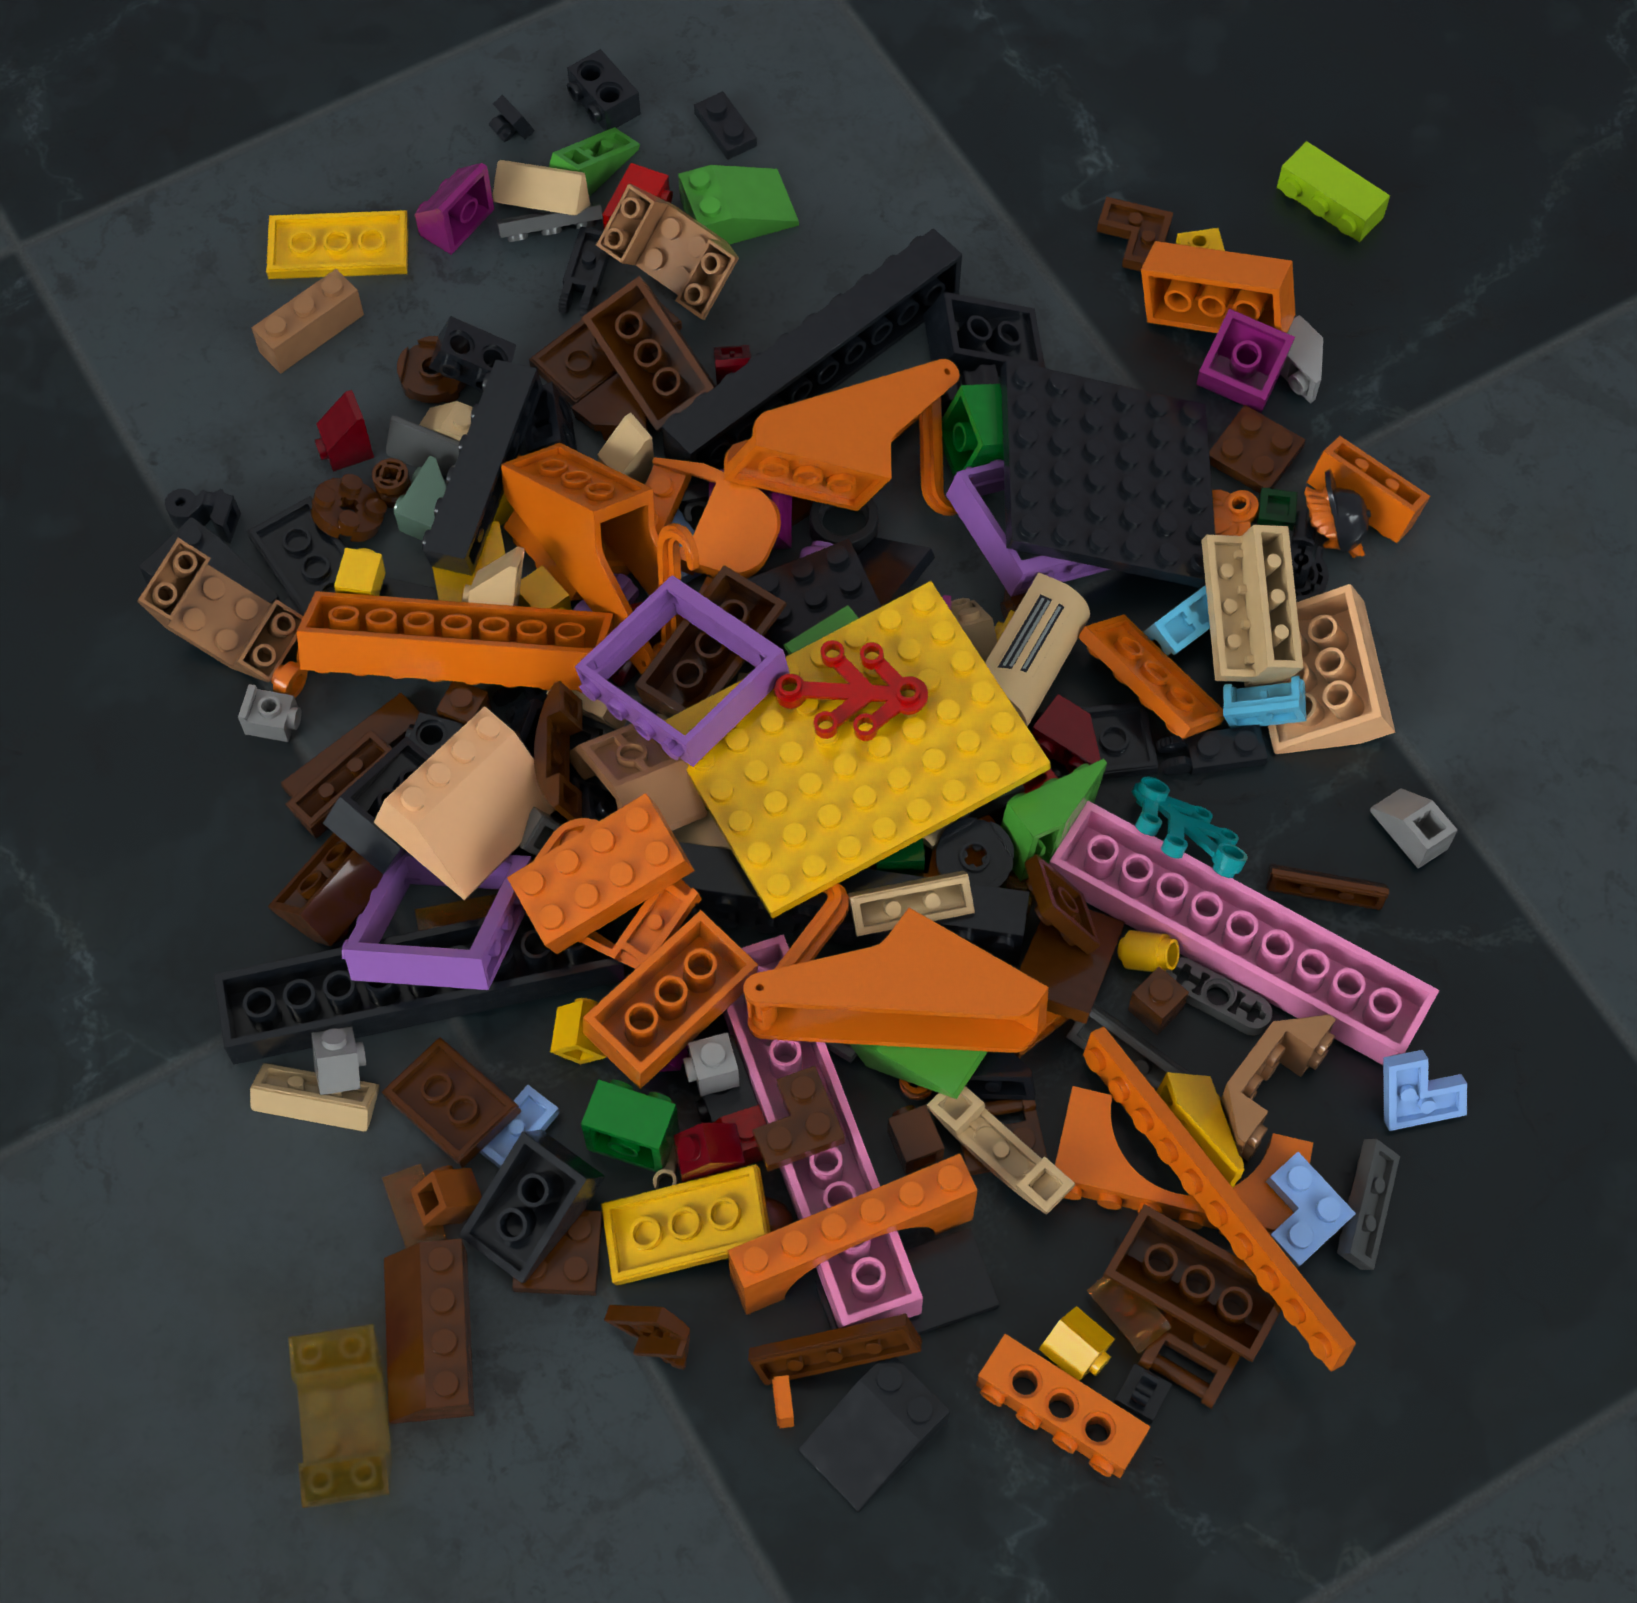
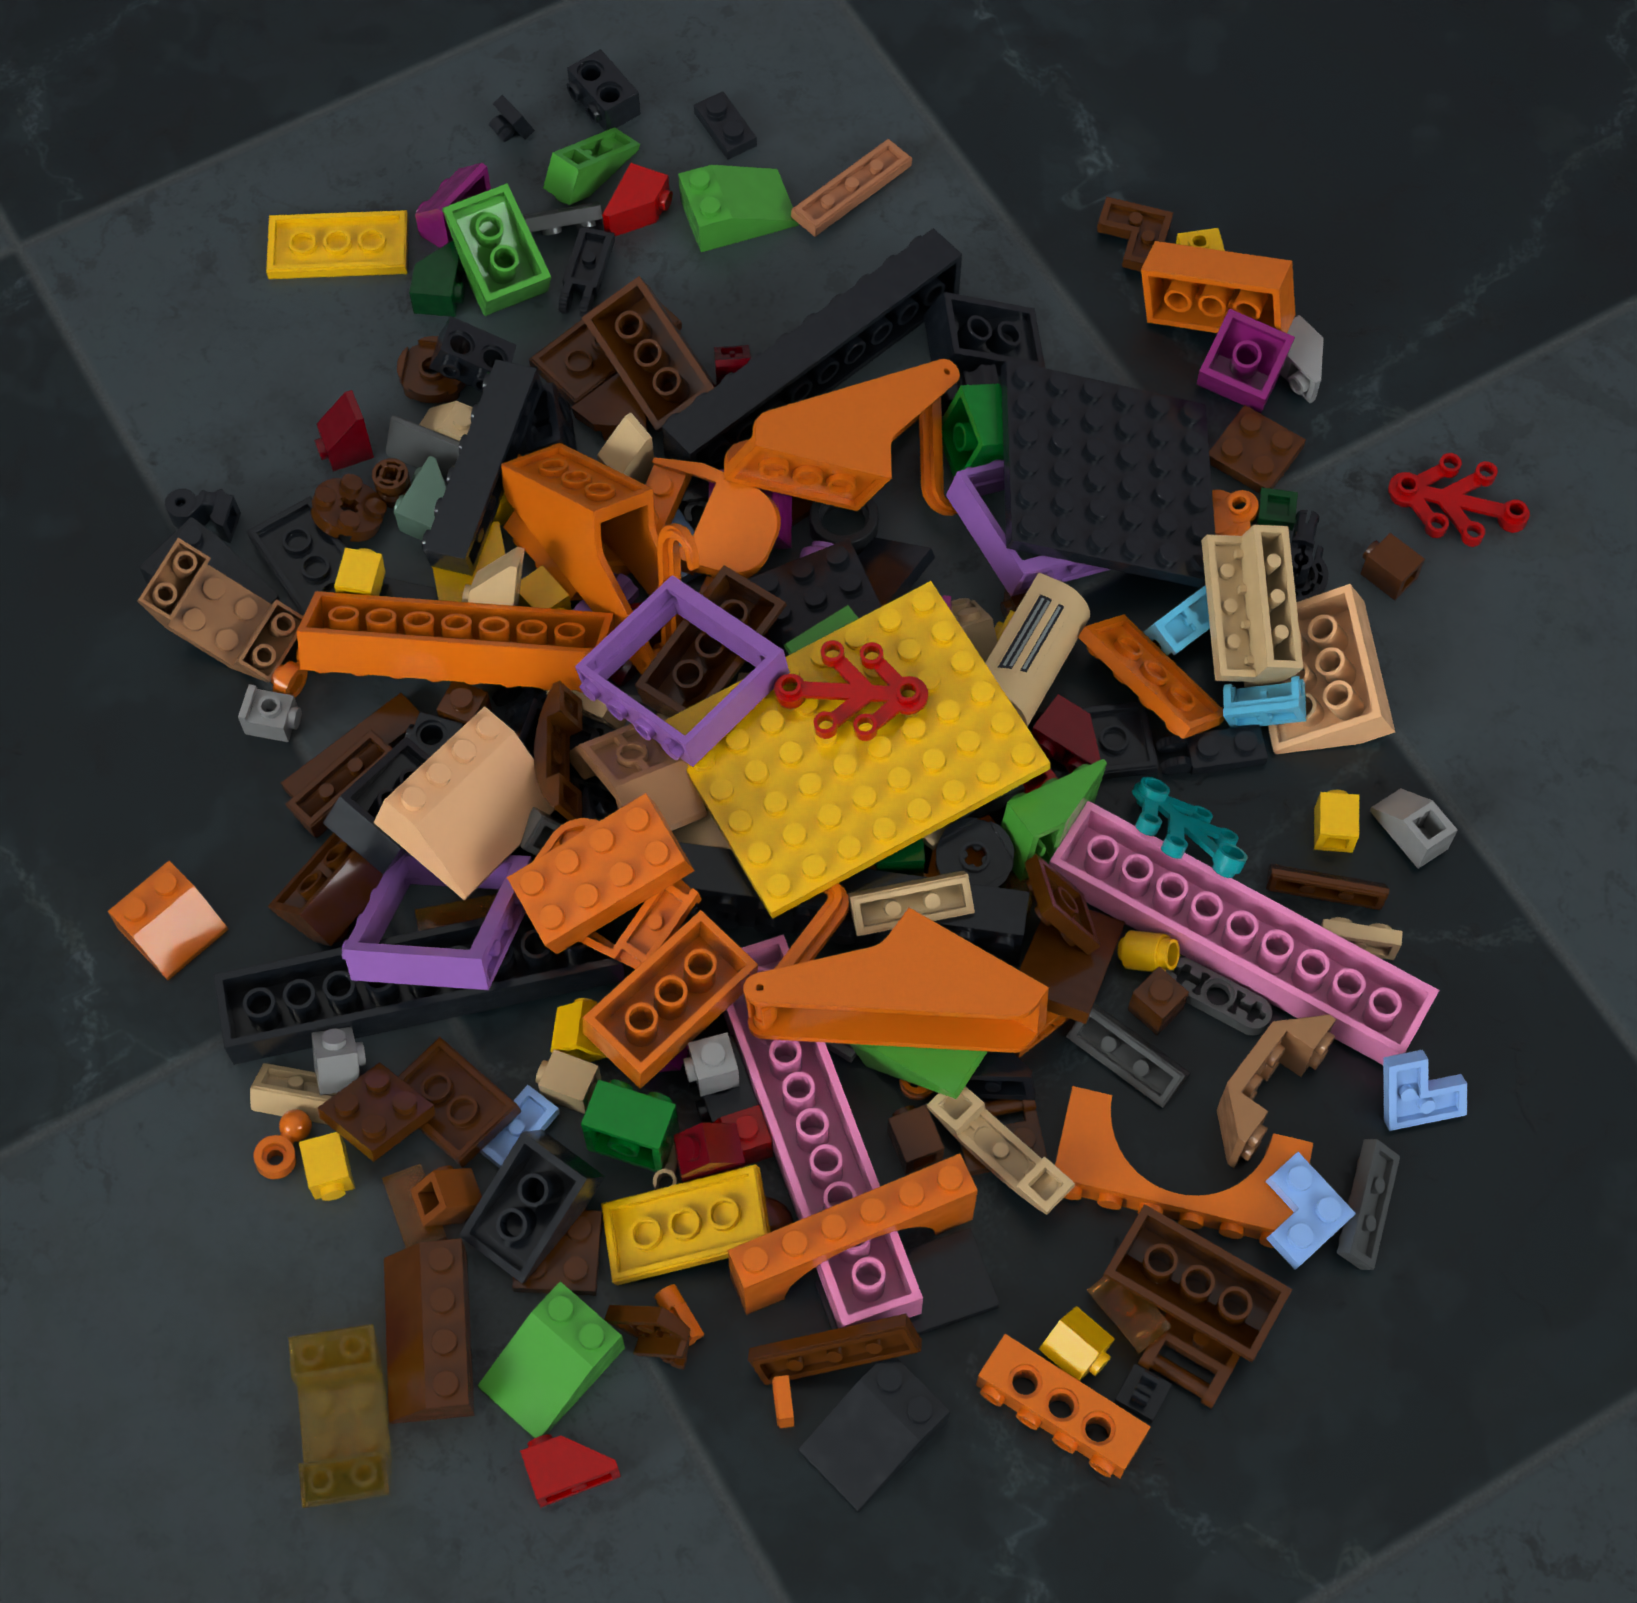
(167, 920): none -> orange slope
(294, 1127): none -> orange plate
(308, 321): medium nougat brick -> none
(327, 1166): none -> yellow brick
(376, 1111): none -> reddish brown plate
(438, 283): none -> dark green slope
(497, 249): none -> bright green slope
(540, 188): tan slope -> none
(551, 1361): none -> bright green slope
(564, 1468): none -> red slope
(567, 1080): none -> tan brick
(669, 248): medium nougat slope -> none
(671, 1296): none -> orange piece
(807, 1129): reddish brown plate -> none
(851, 187): none -> nougat tile
(1200, 1112): yellow slope -> none
(1219, 1200): orange plate -> none
(1333, 191): lime brick -> none
(1336, 821): none -> yellow brick
(1338, 516): black hair -> none
(1375, 938): none -> tan plate
(1389, 497): orange brick -> none
(1391, 565): none -> reddish brown brick
(1454, 501): none -> red plant

